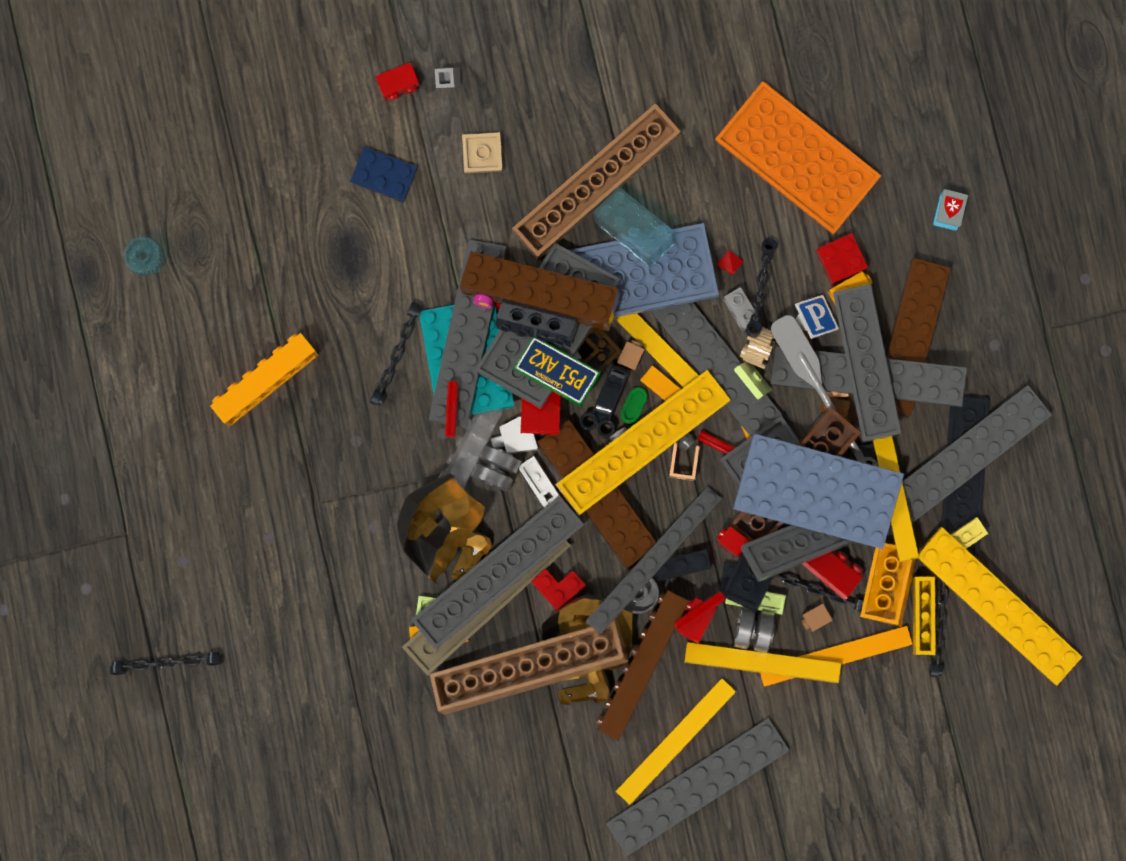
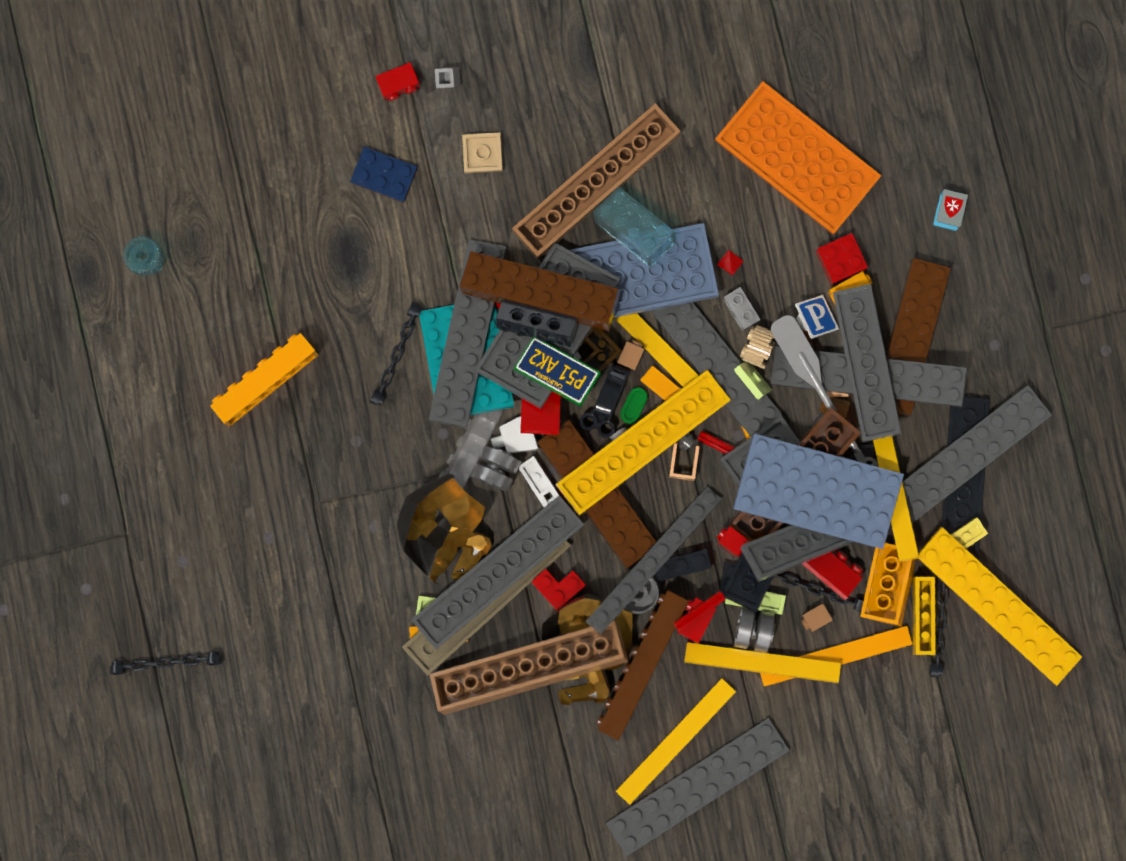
(451, 409): red axle -> none
(483, 301): dark pink tile -> none
(768, 242): black piece -> none

